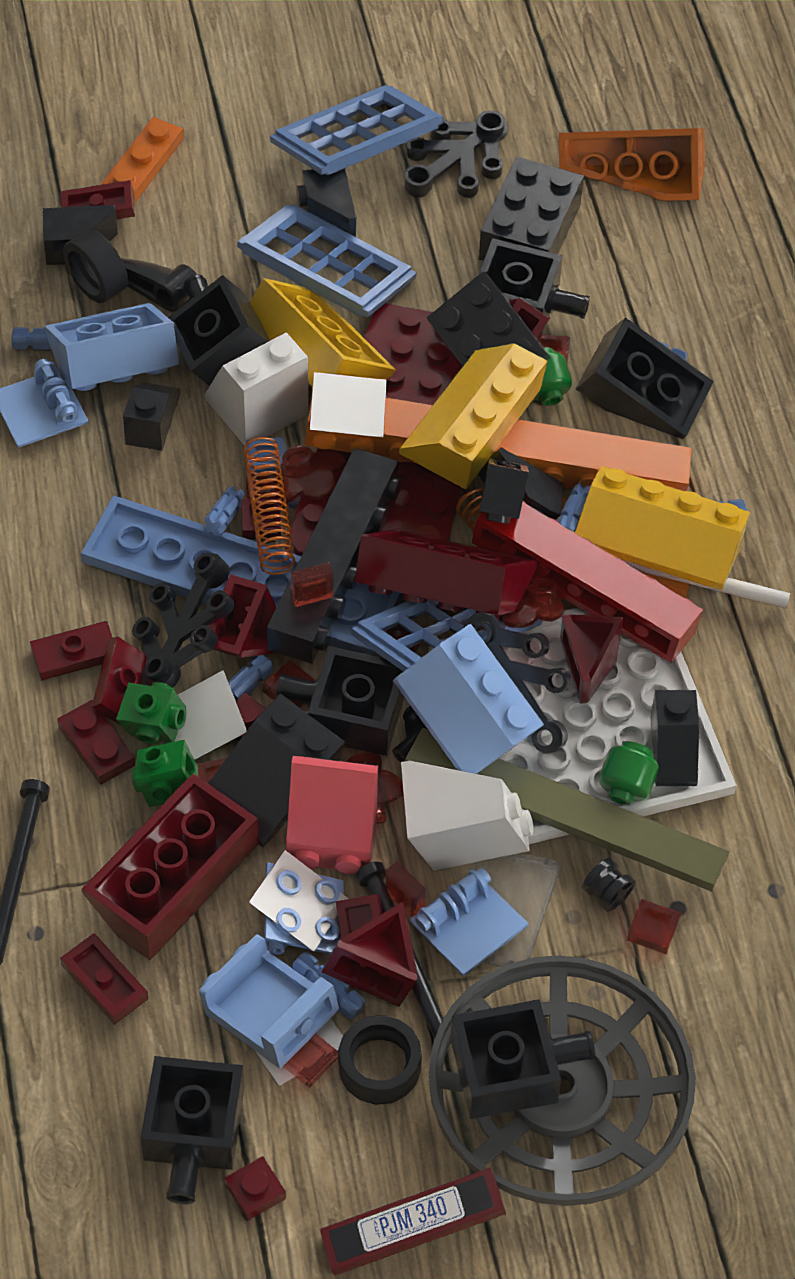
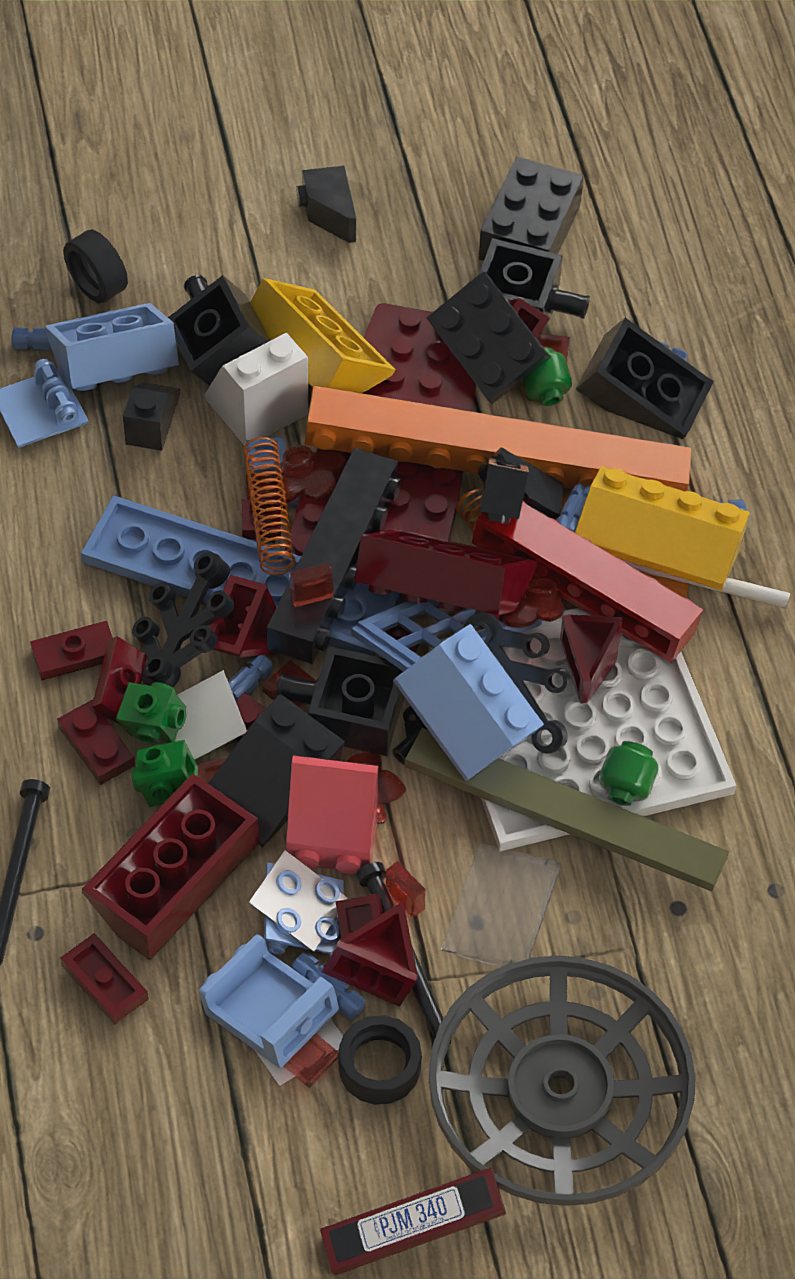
(66, 223): black slope -> none
(118, 194): dark red plate -> none
(146, 155): orange plate -> none
(159, 283): black piece -> none
(192, 1119): black brick -> none
(223, 511): medium blue axle -> none
(255, 1188): dark red plate -> none
(274, 227): medium blue piece -> none
(348, 404): white sticker -> none
(402, 105): medium blue piece -> none
(461, 816): white slope -> none
(469, 922): light blue hinge -> none
(476, 412): yellow slope -> none
(487, 129): black plant -> none
(511, 1059): black brick -> none
(608, 884): black wheel -> none
(650, 162): orange wedge -> none
(654, 926): clear red tile -> none
(675, 737): black slope -> none

